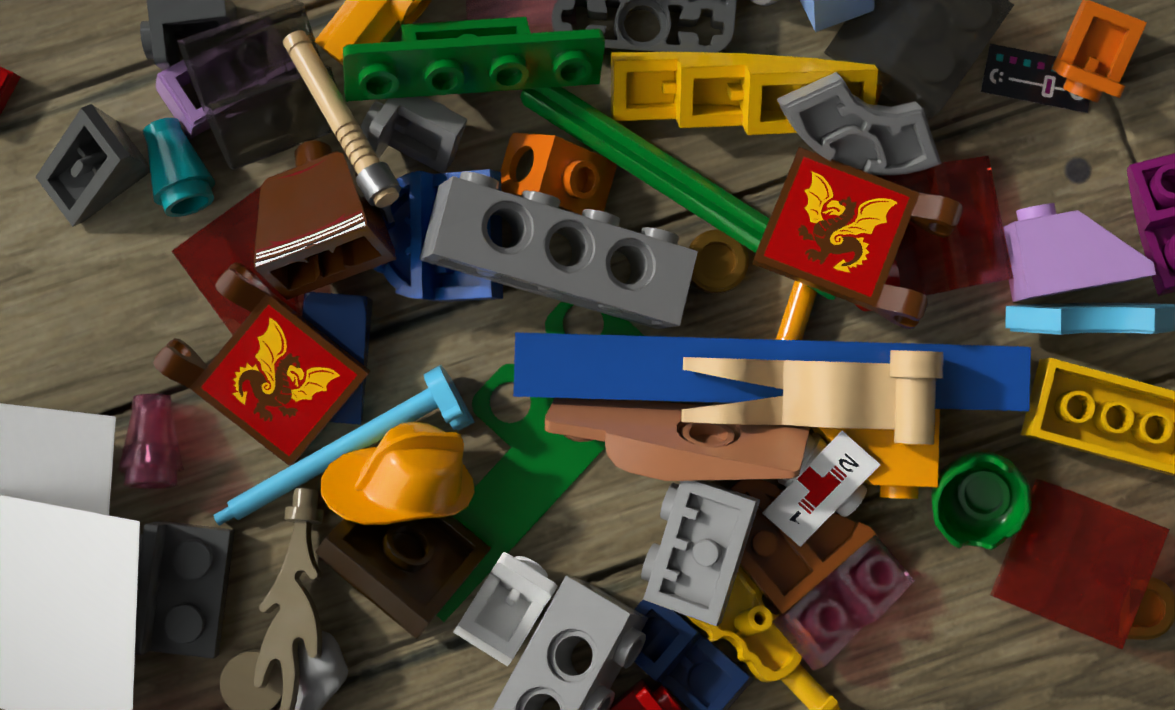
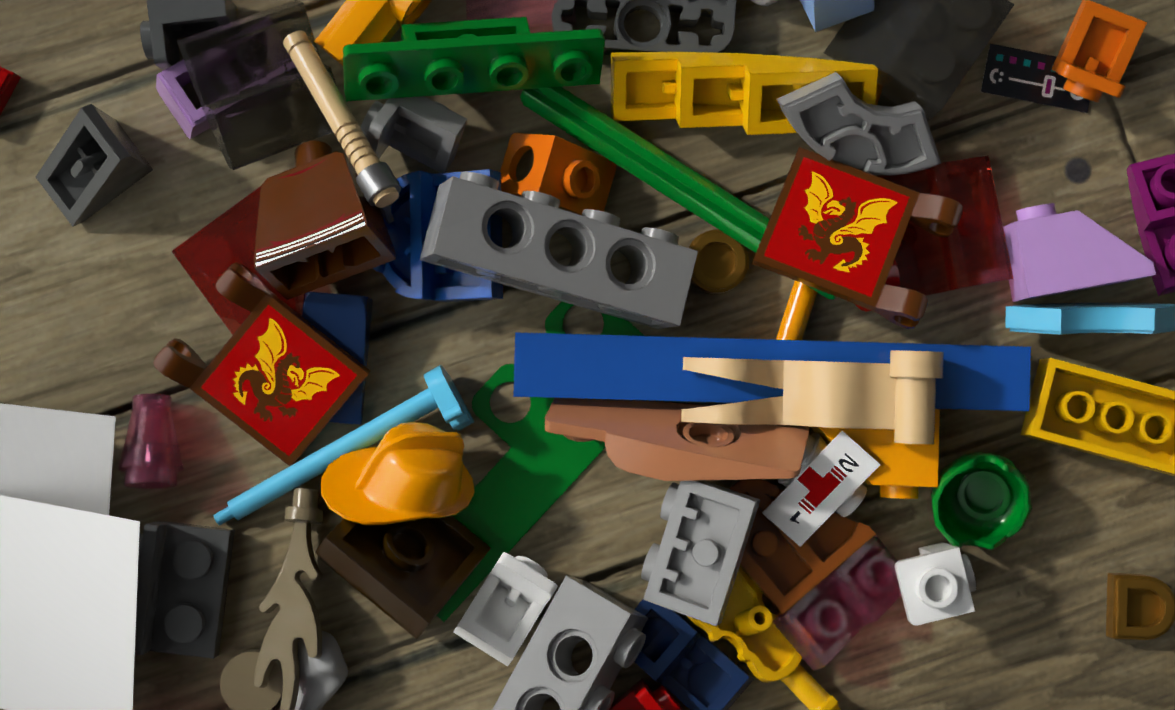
(177, 172): teal cone -> none
(936, 584): none -> white bracket
(1080, 563): clear red slope -> none

